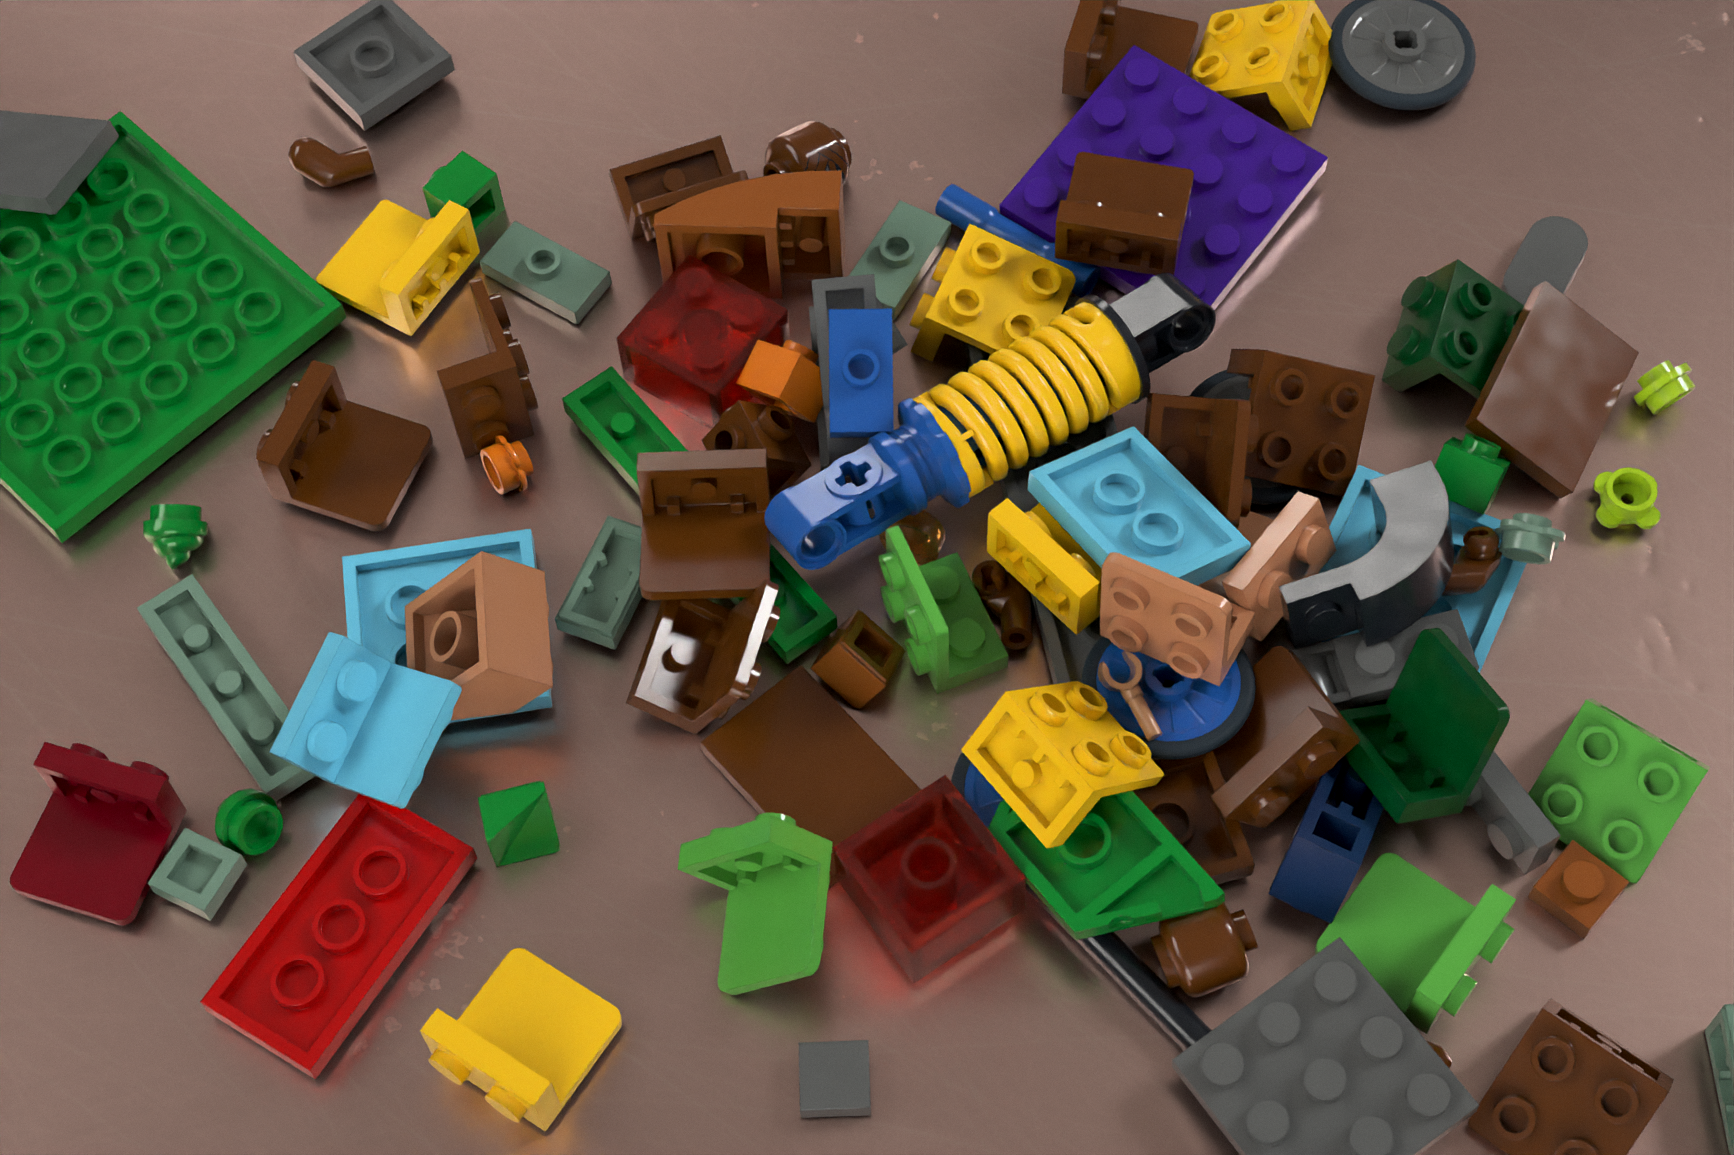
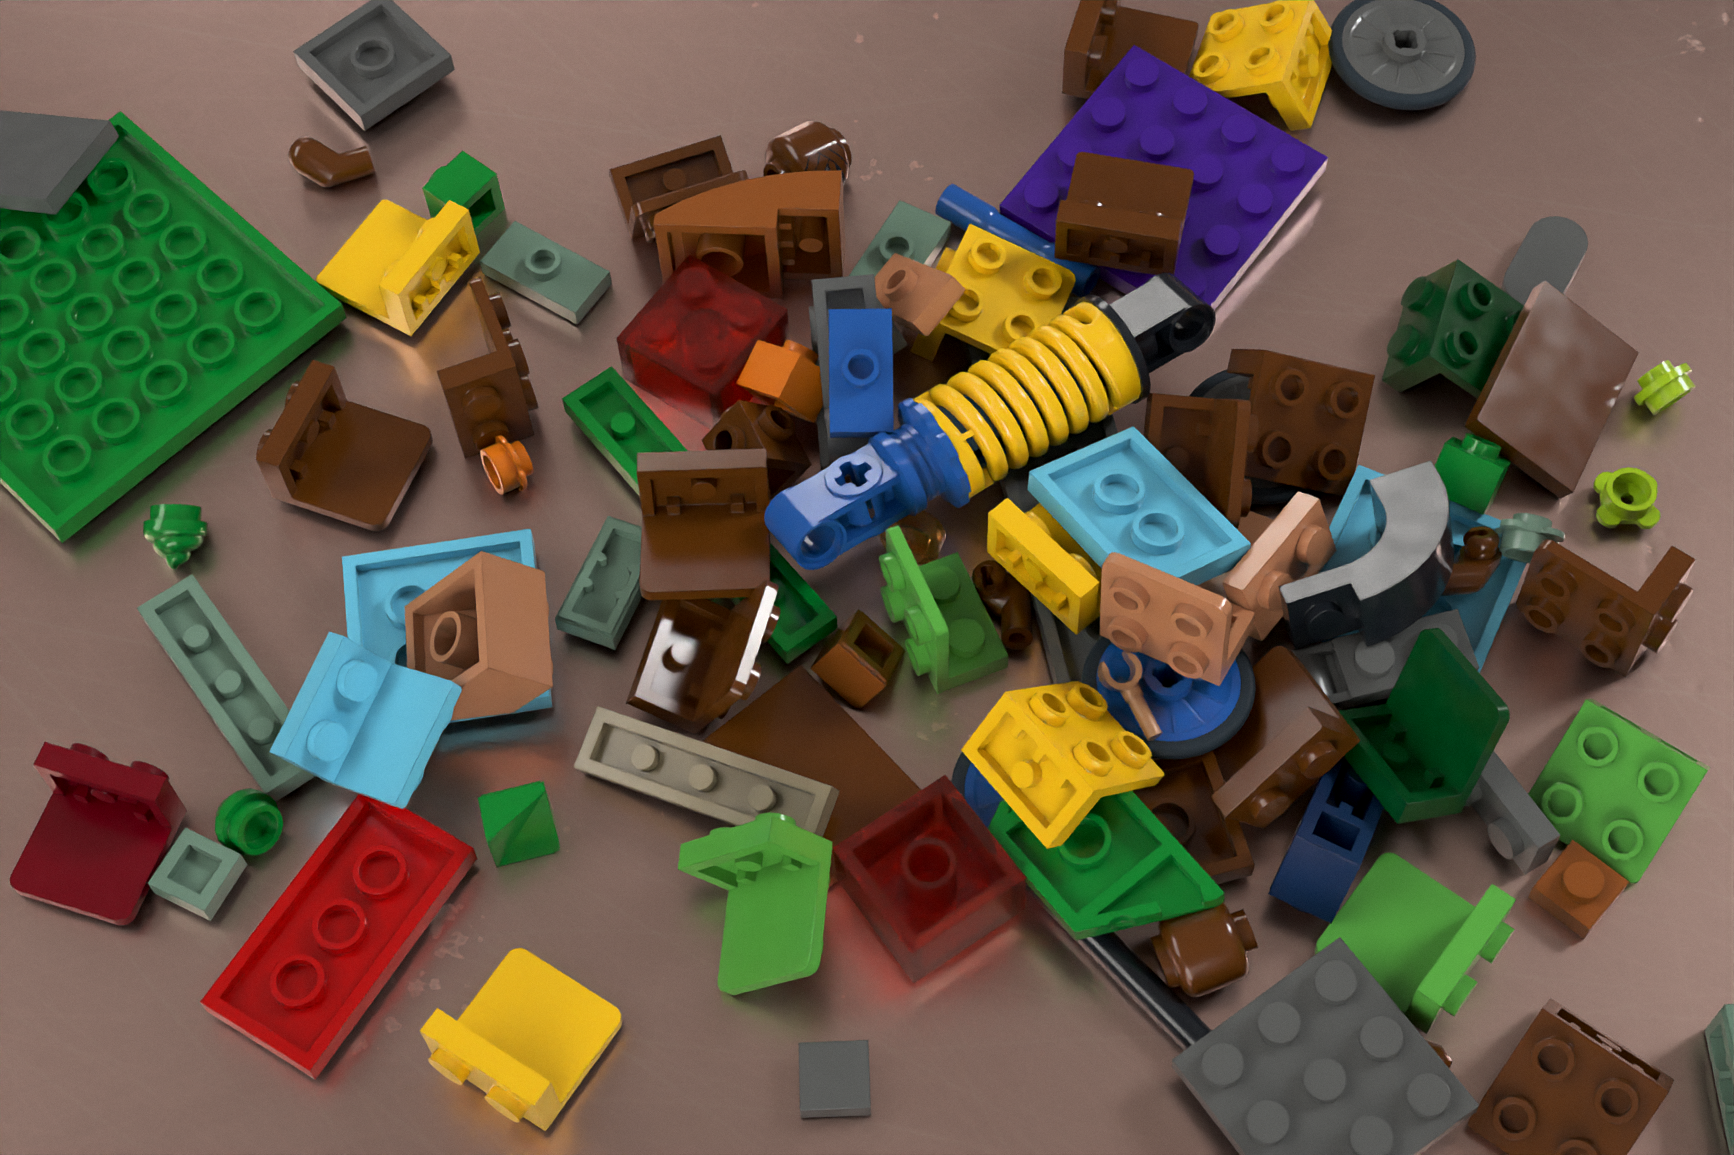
(699, 774): none -> dark tan plate
(916, 293): none -> nougat plate
(1600, 612): none -> reddish brown bracket

